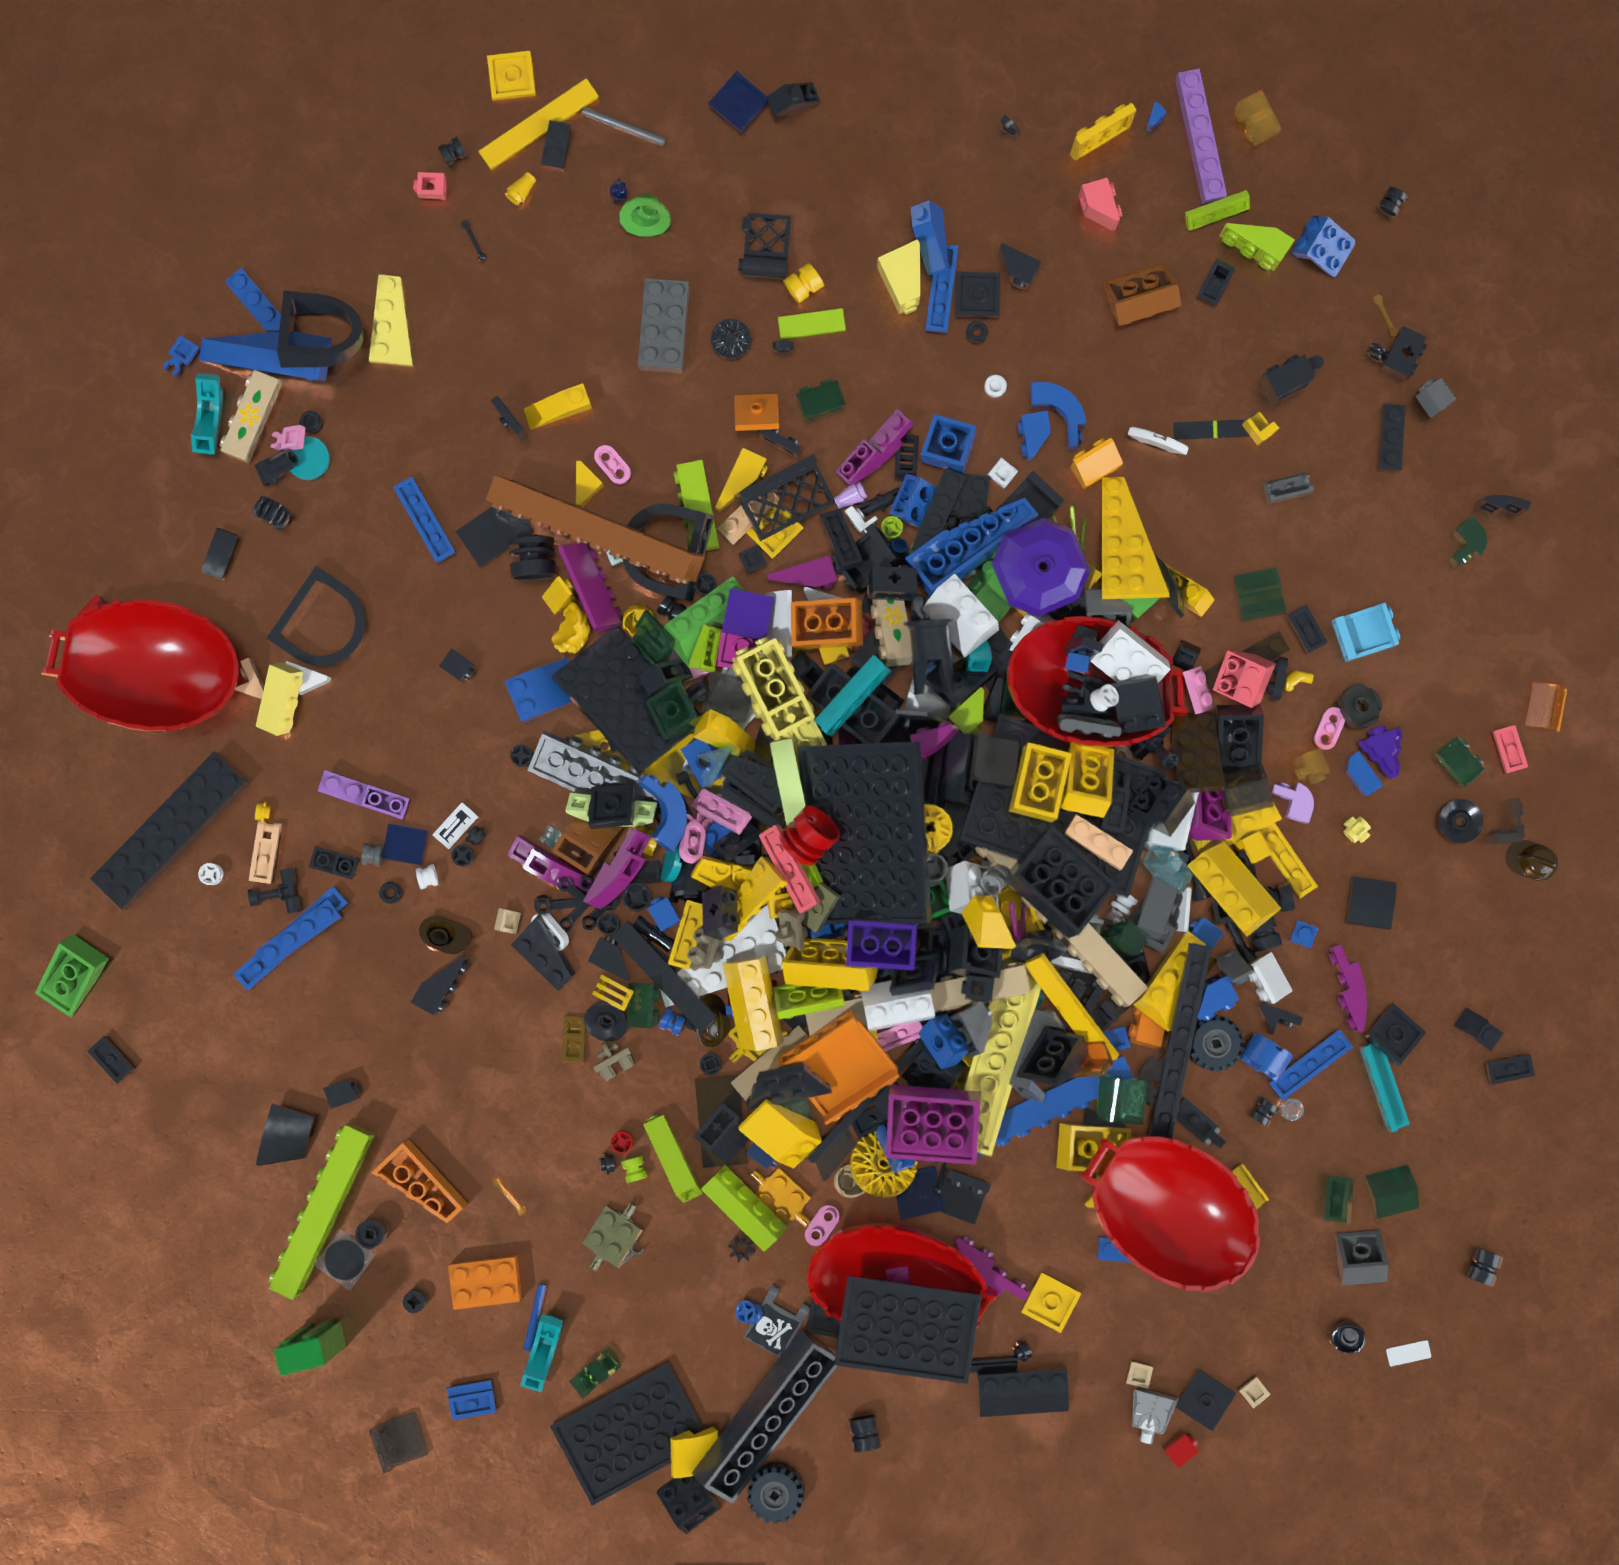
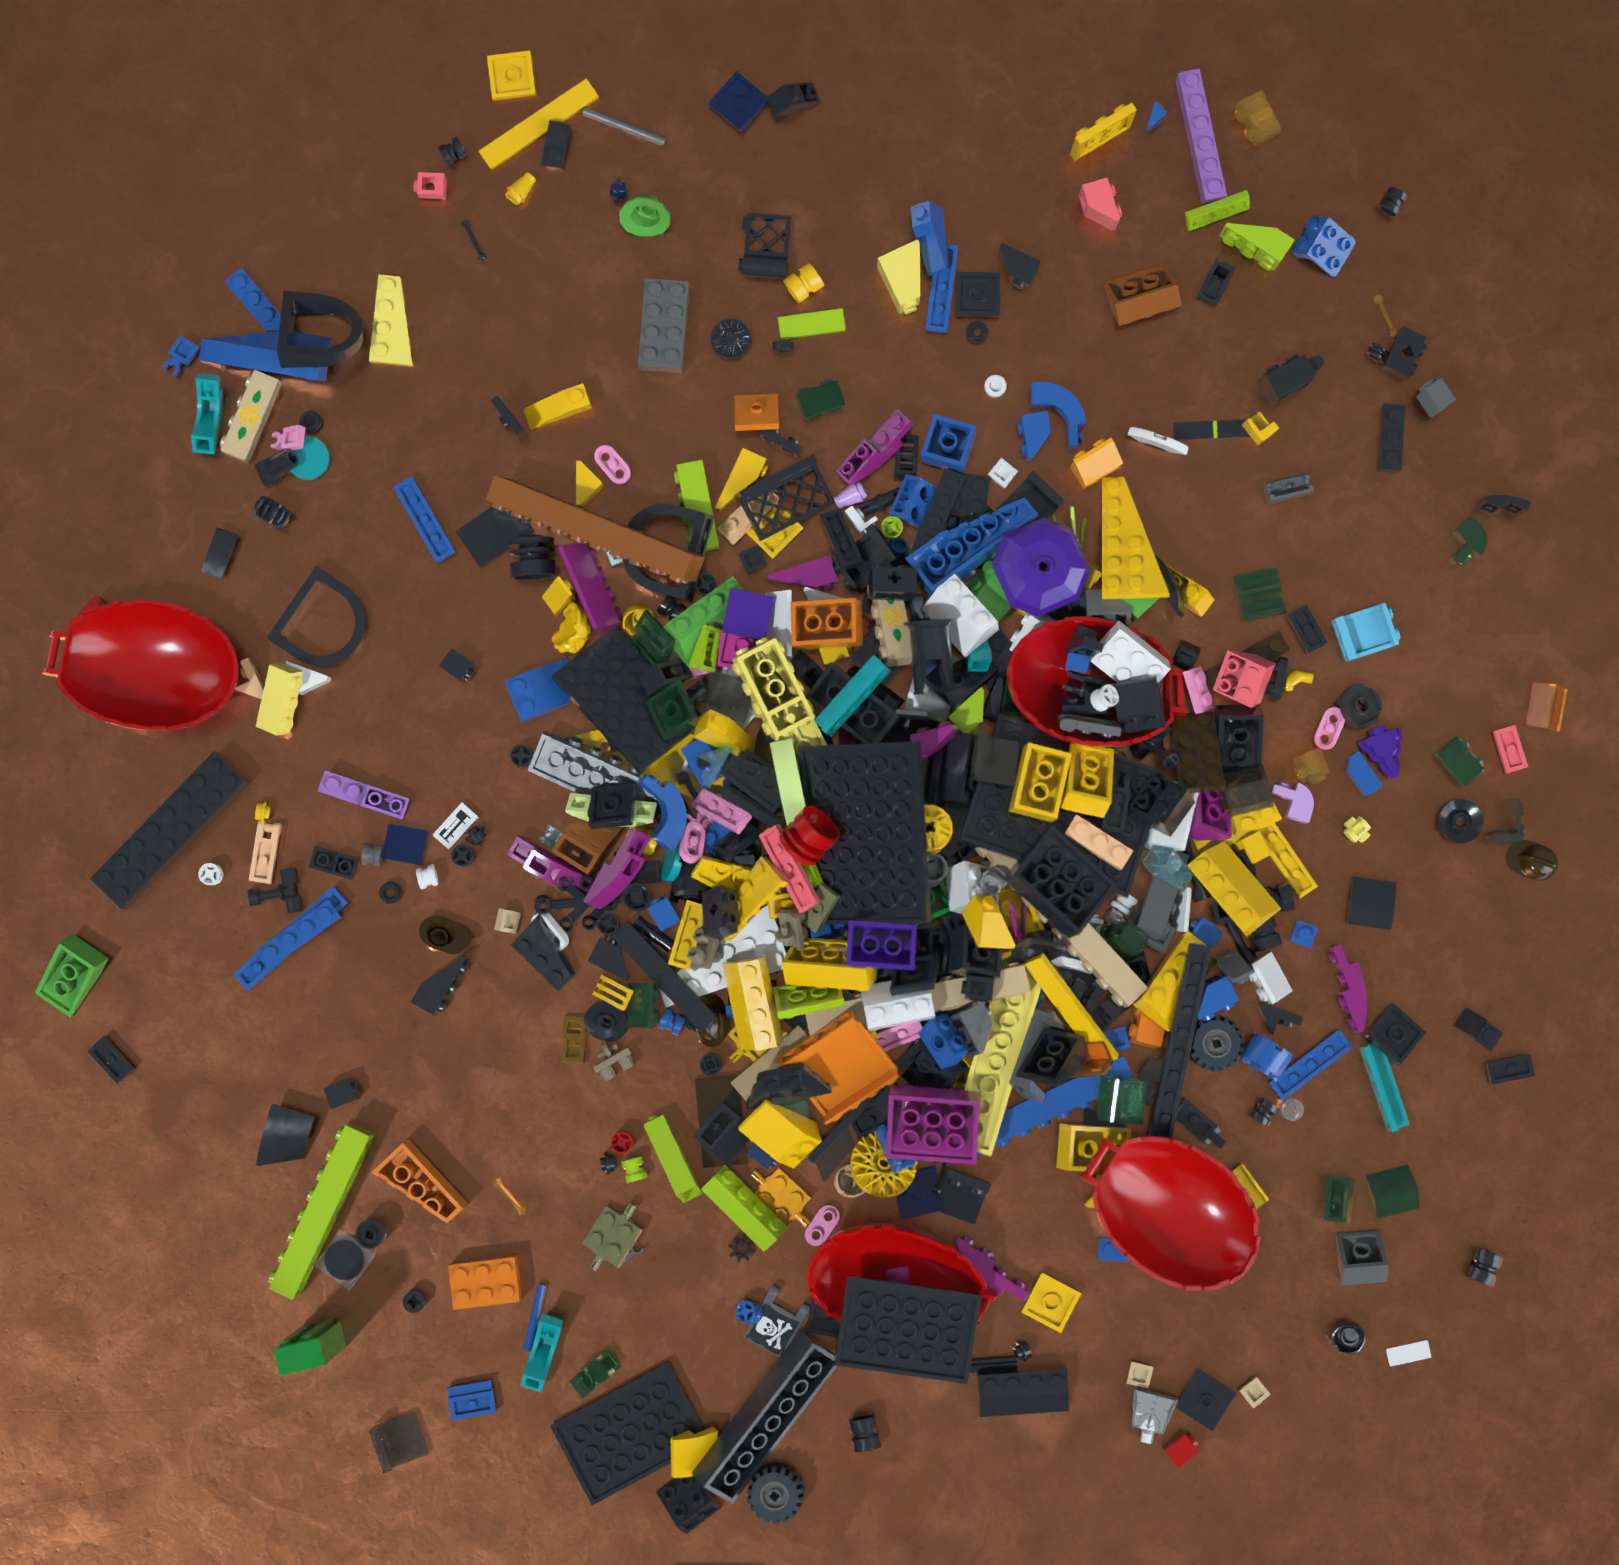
(1009, 127): black tile -> none

